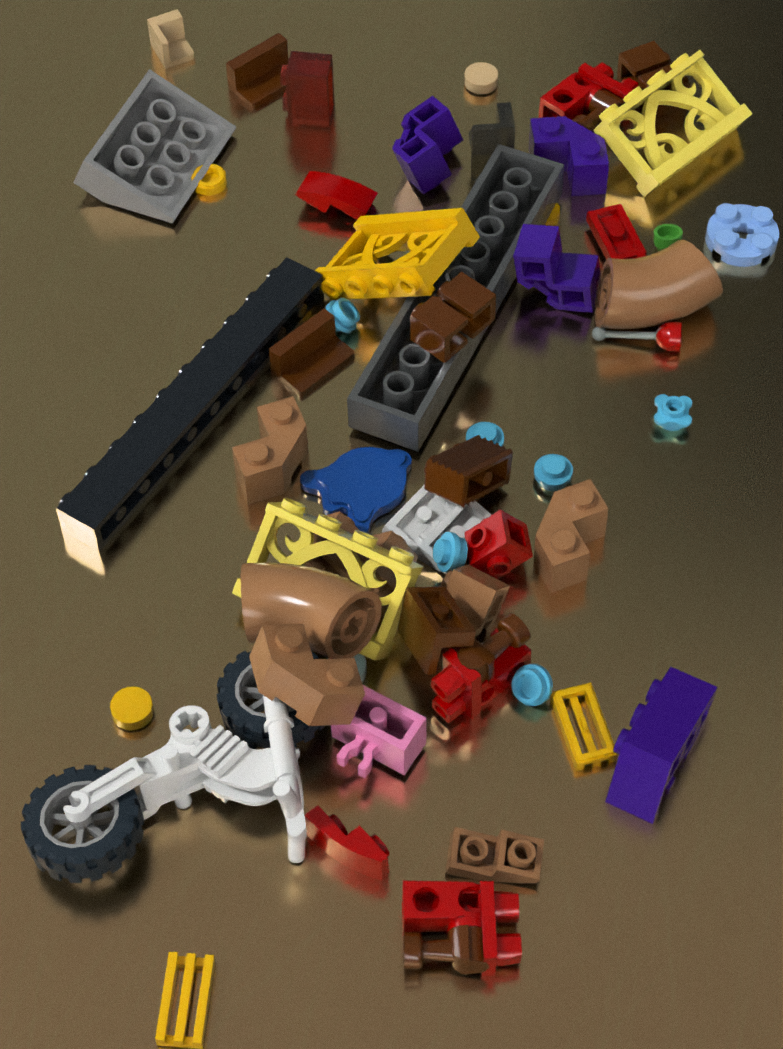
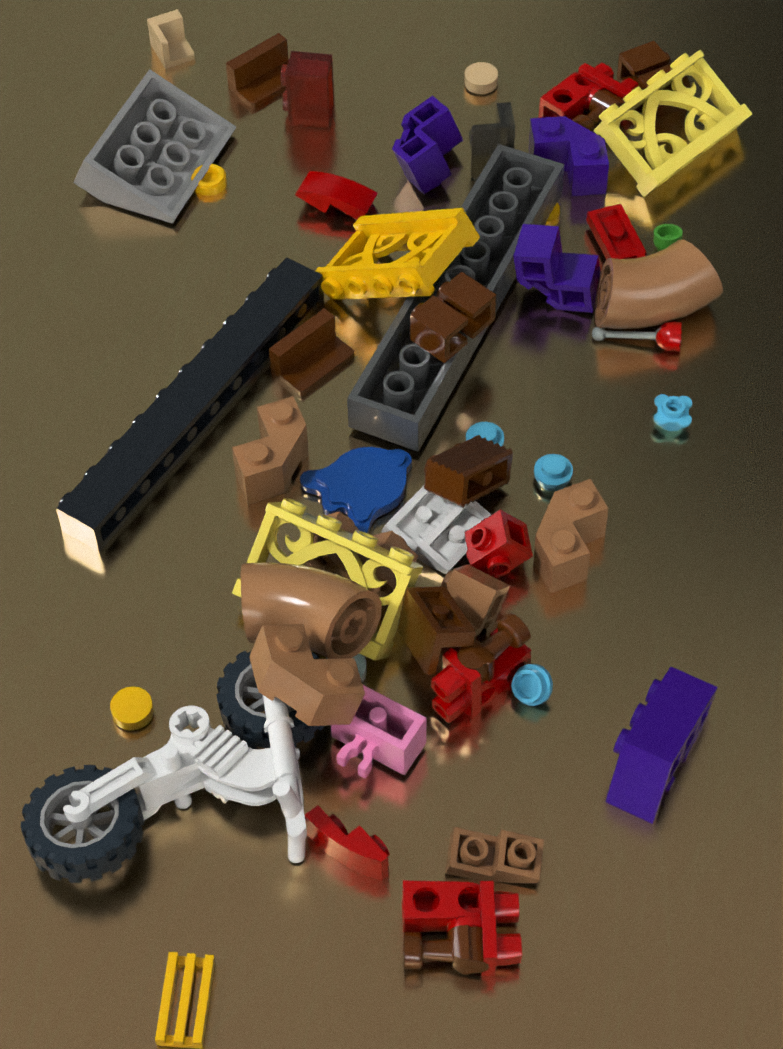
(345, 315): medium azure plate -> none
(450, 552): medium azure plate -> none
(593, 755): yellow tile -> none
(755, 221): light blue plate -> none

